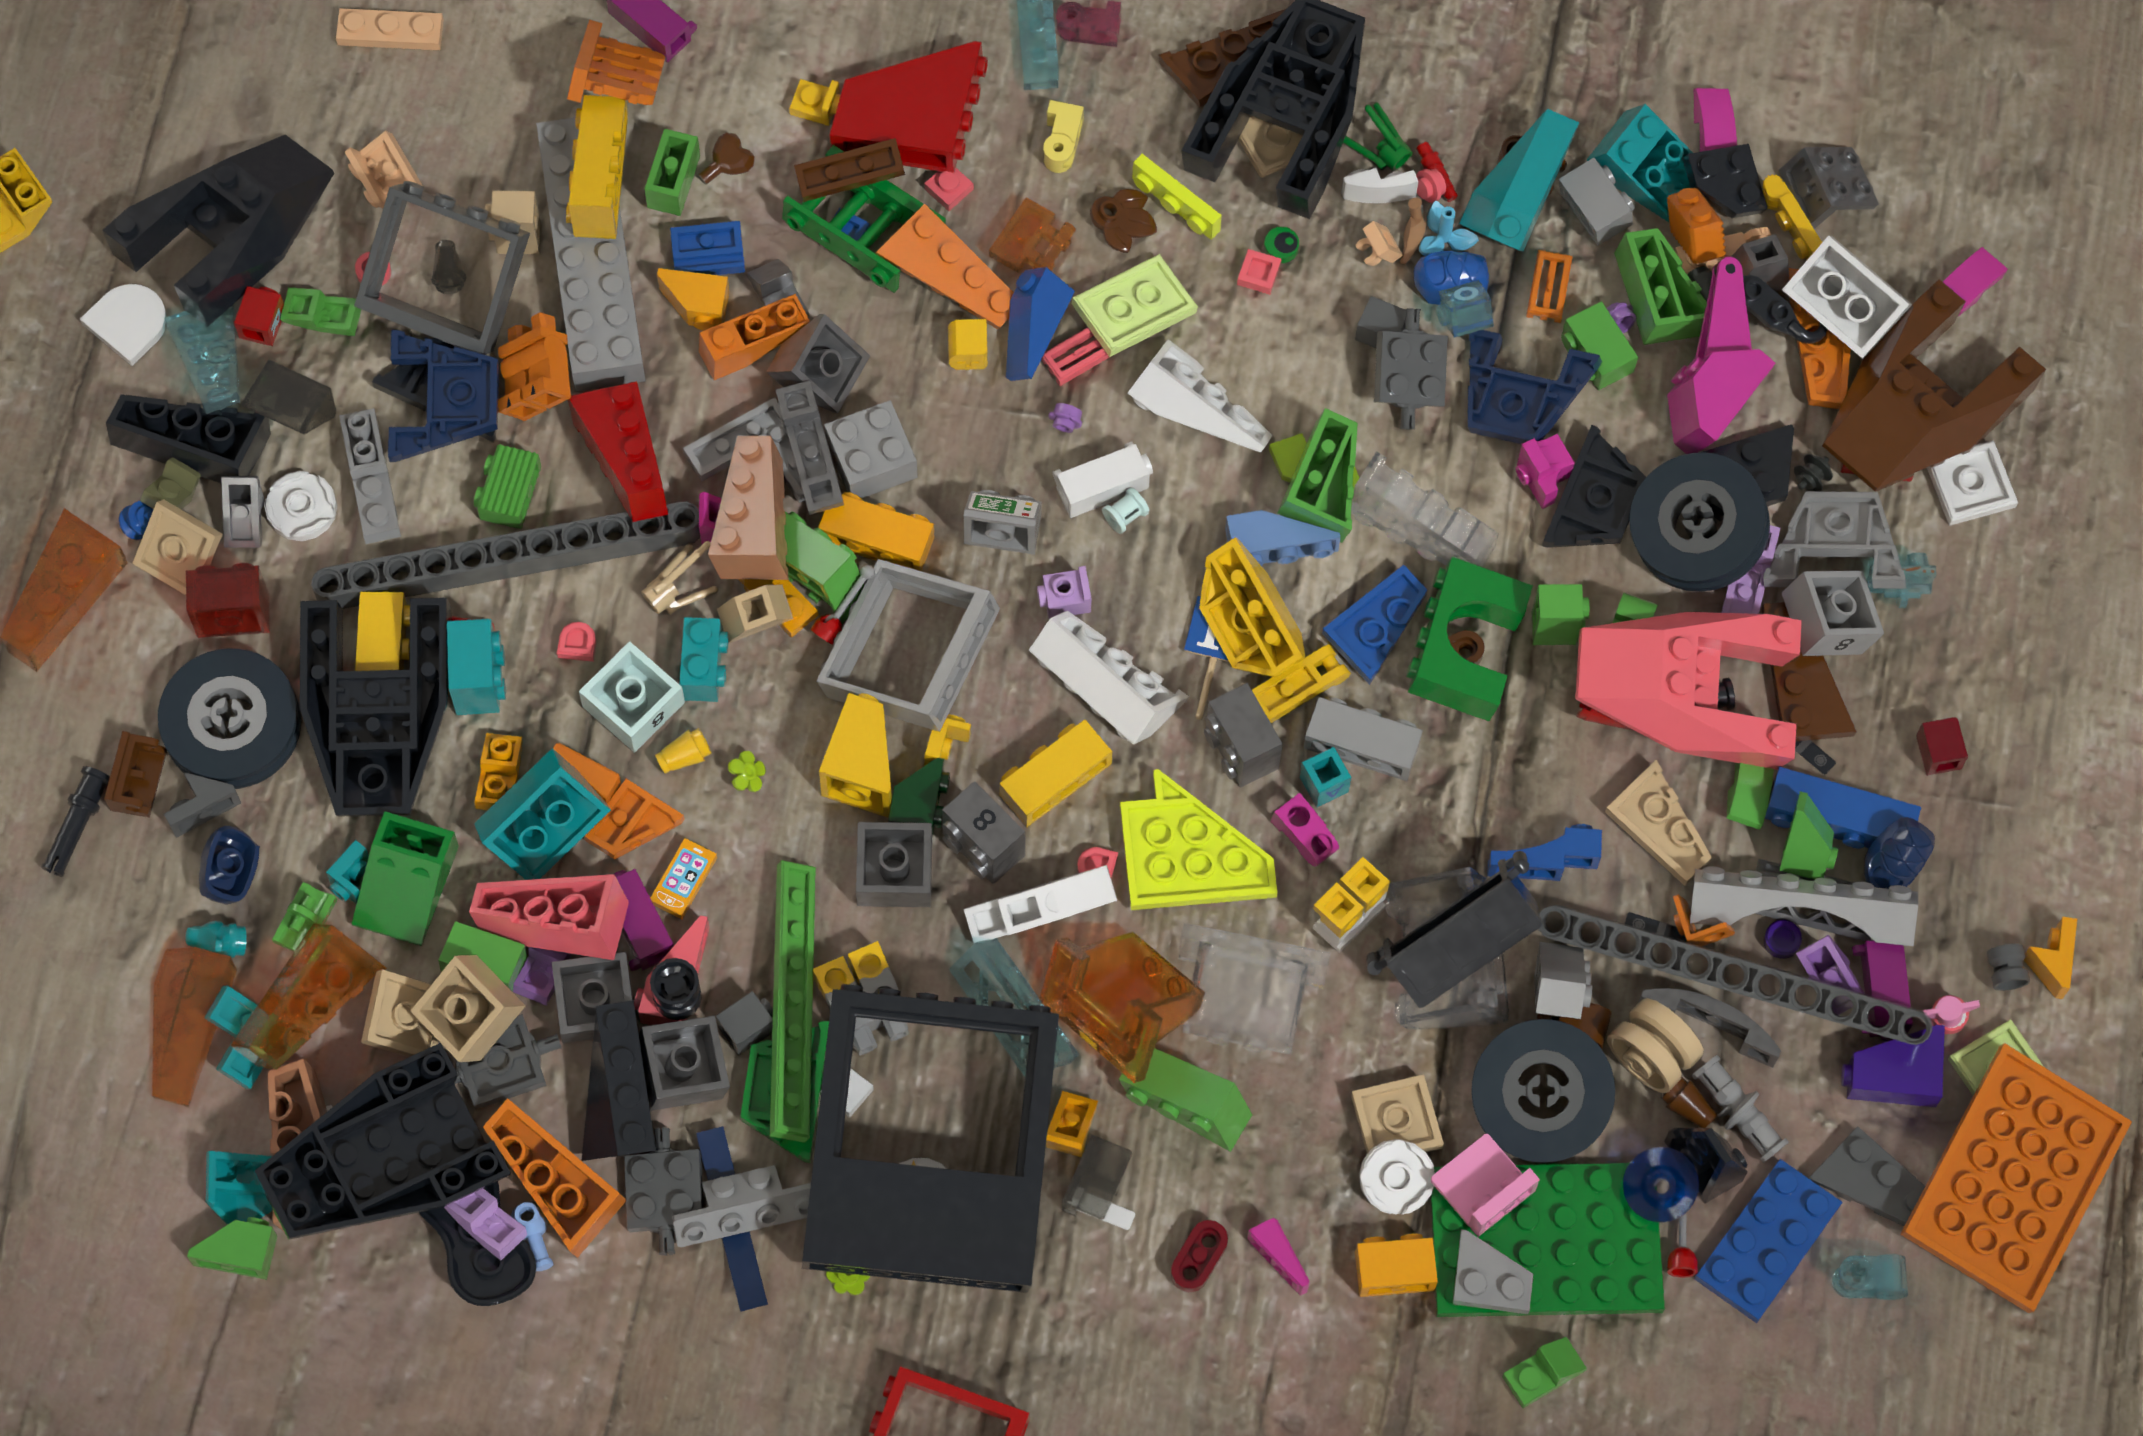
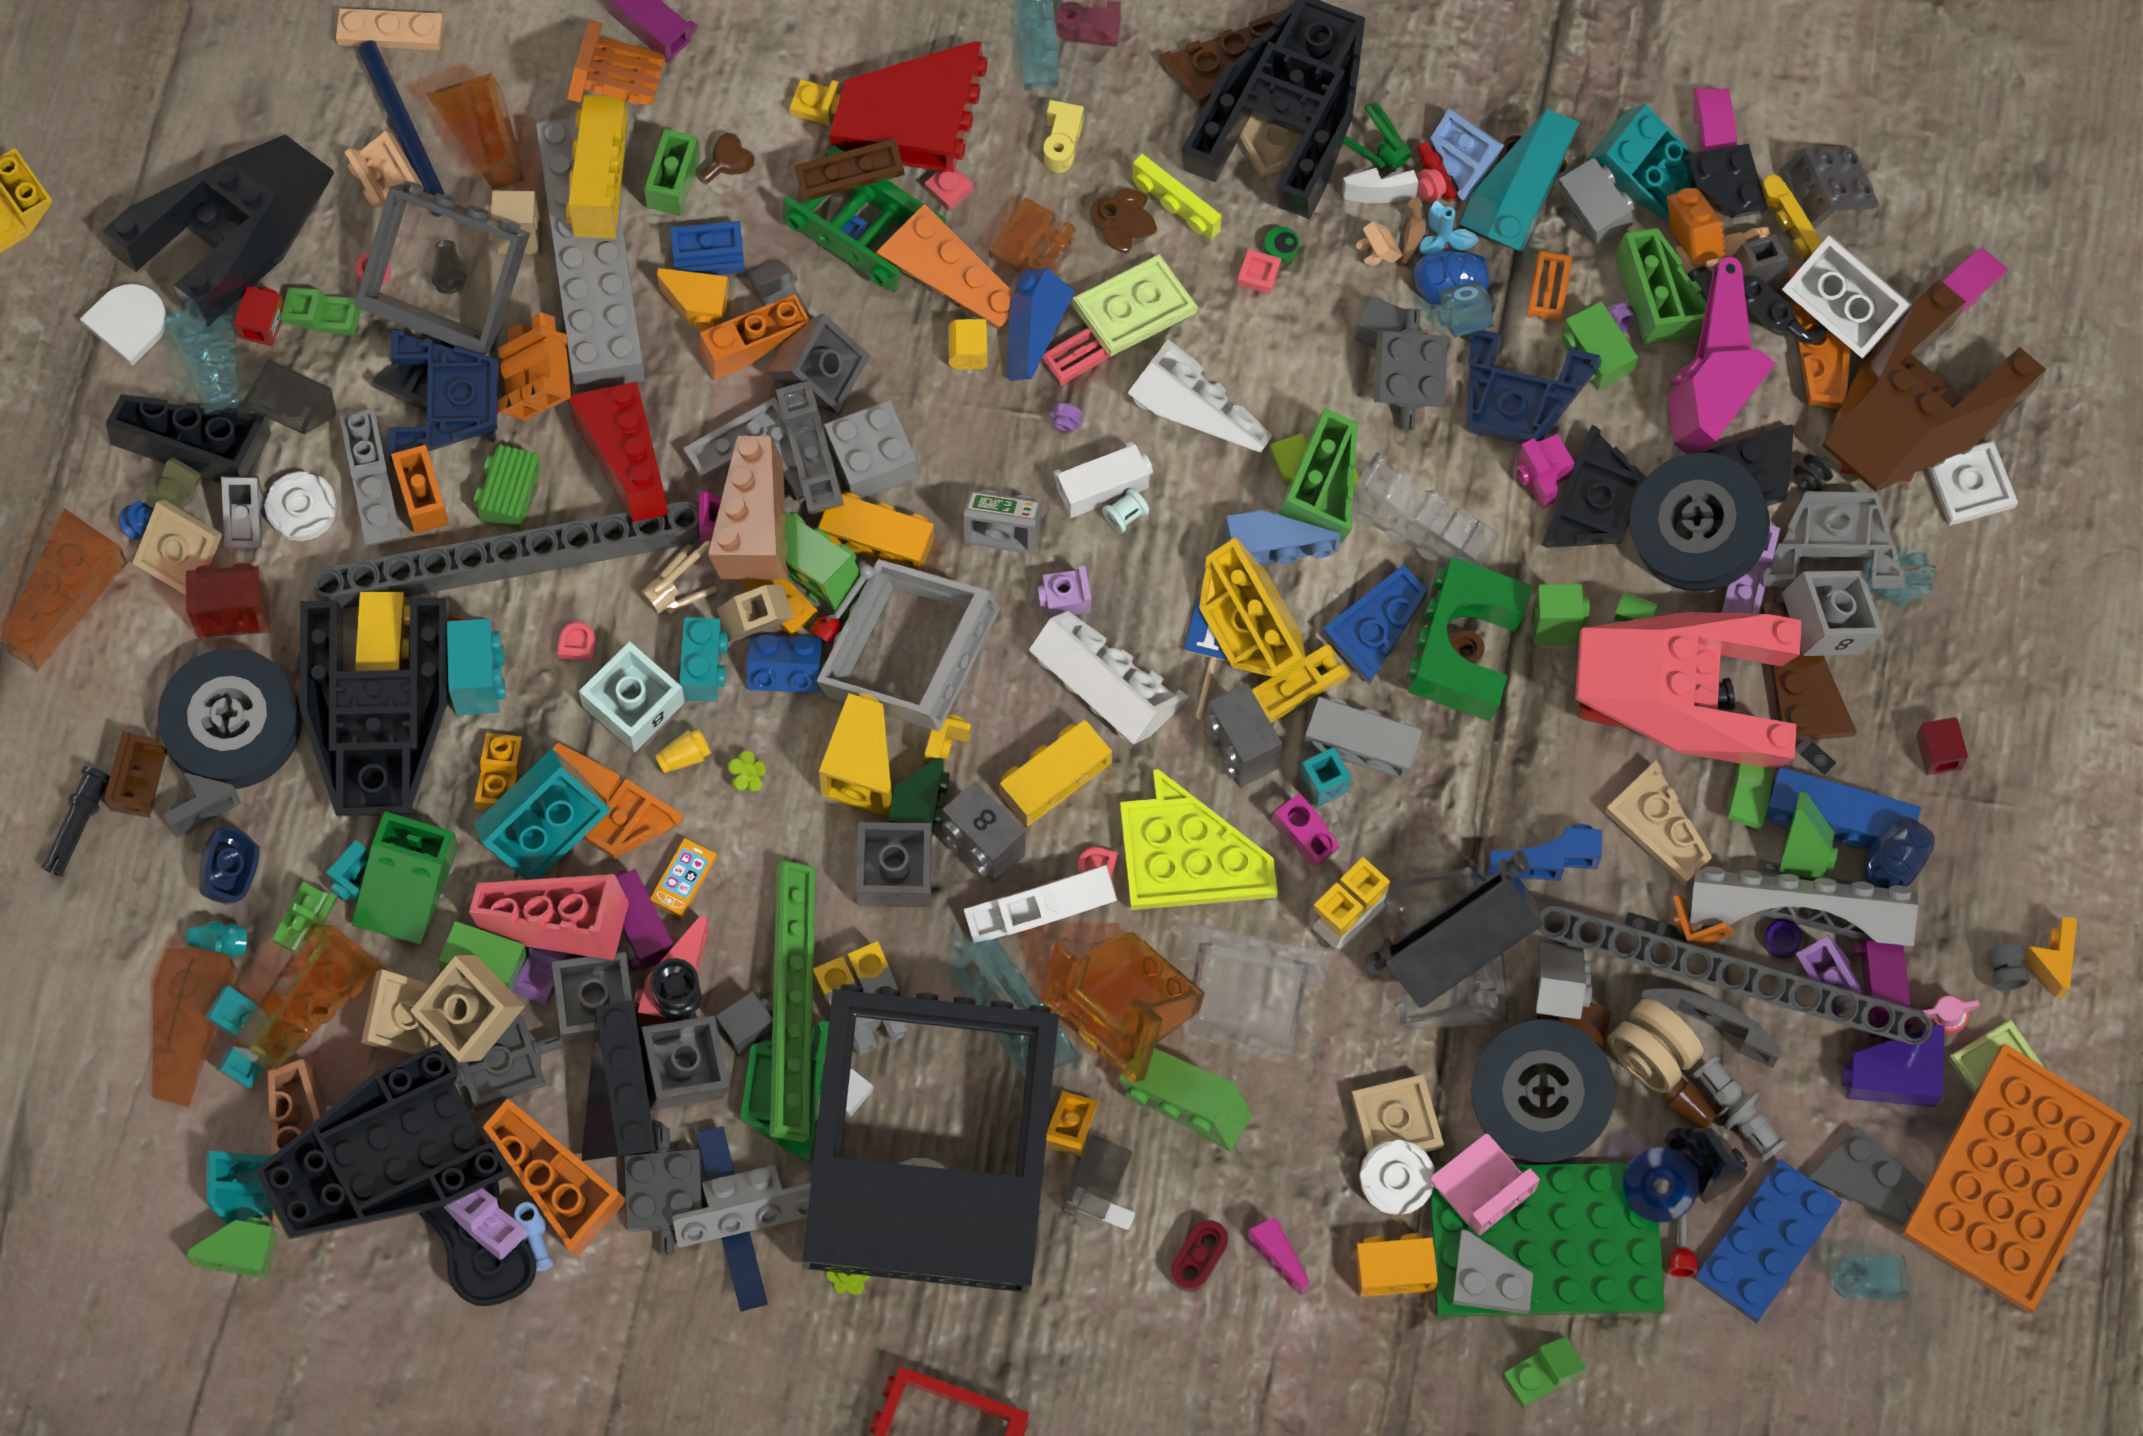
(400, 118): none -> dark blue axle
(420, 489): none -> orange brick
(481, 124): none -> clear orange wedge
(784, 663): none -> blue bracket
(1465, 151): none -> light blue wing

